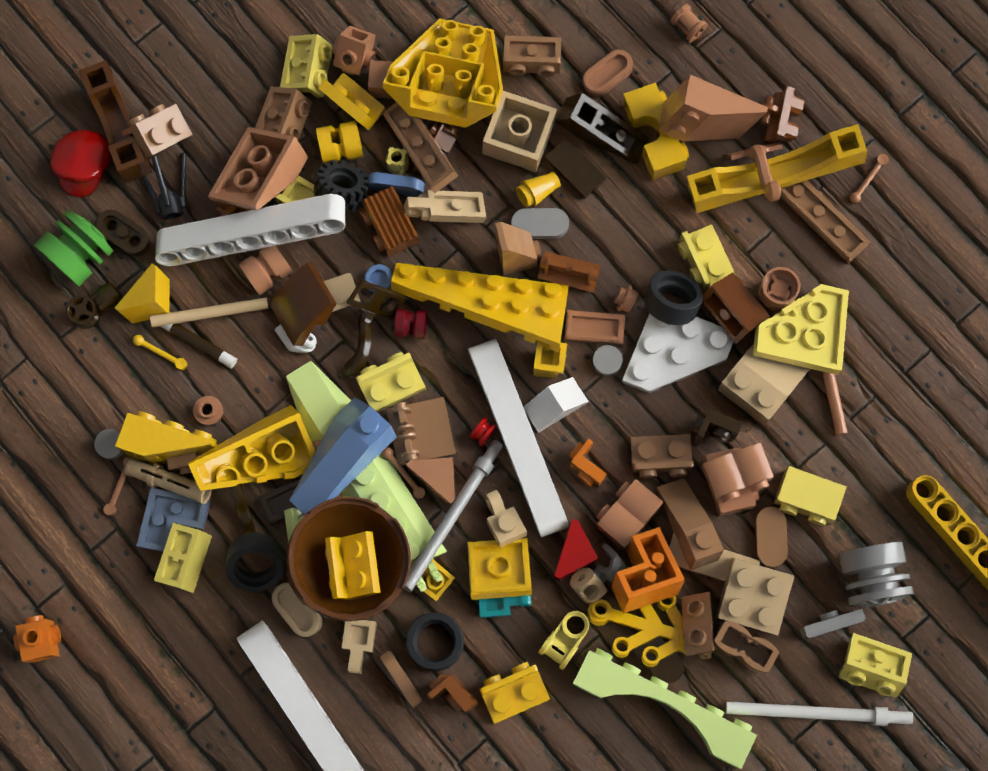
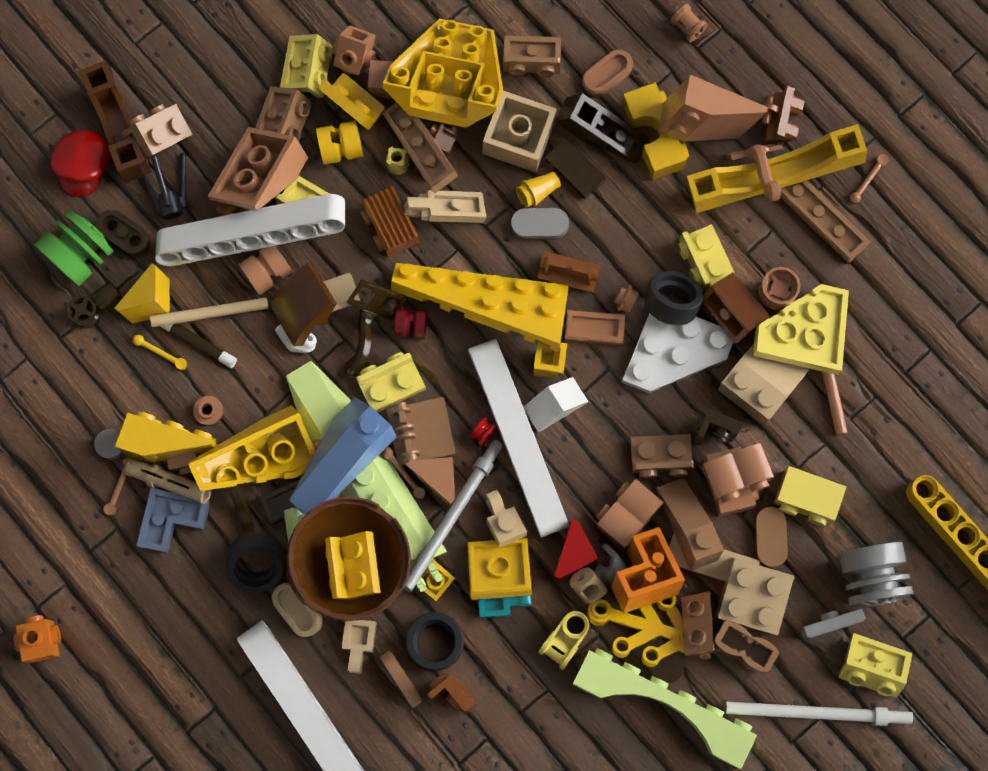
(183, 557): light yellow hinge -> none
(346, 176): black tyre -> none
(379, 275): medium blue tile -> none
(402, 184): medium blue tile -> none
(514, 693): yellow bracket -> none
(516, 248): medium nougat slope -> none
(587, 471): orange bracket -> none
(607, 360): light grey tile -> none

